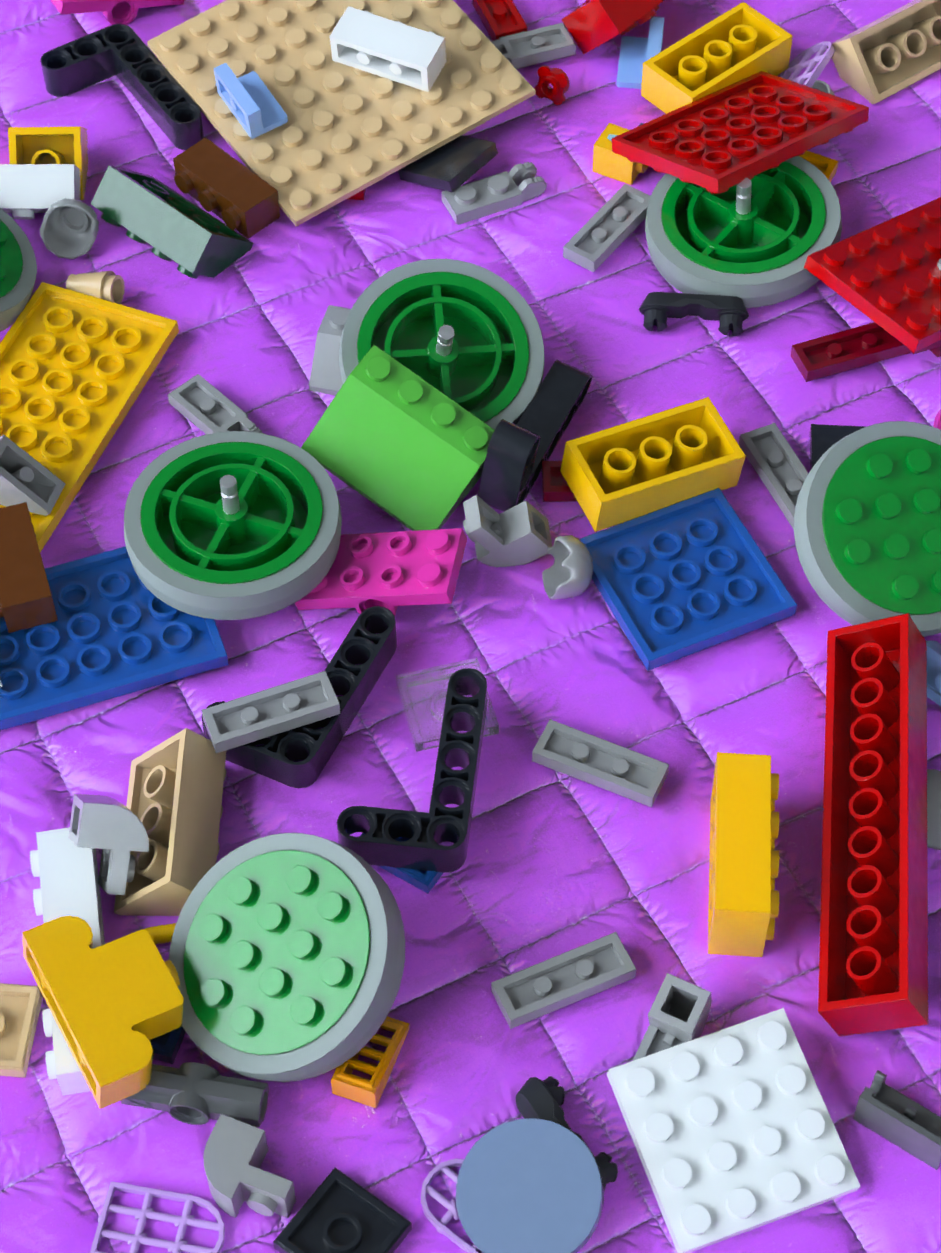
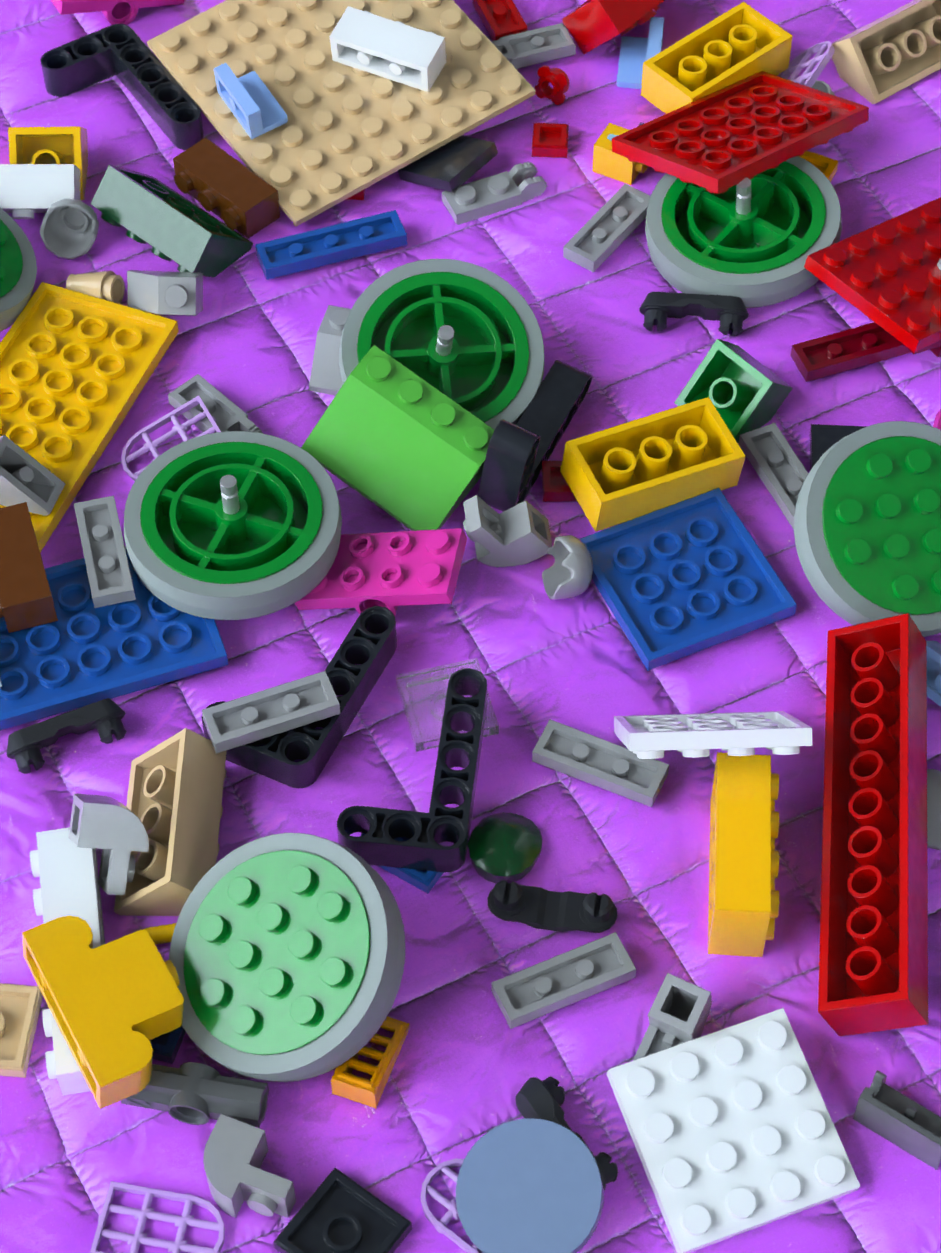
(26, 743): none -> black piece
(104, 551): none -> light grey plate
(165, 292): none -> light grey slope
(178, 428): none -> lavender window
(331, 244): none -> blue plate
(504, 847): none -> dark green hat
(550, 140): none -> red tile
(552, 909): none -> black piece
(698, 733): none -> white plate
(738, 387): none -> green slope

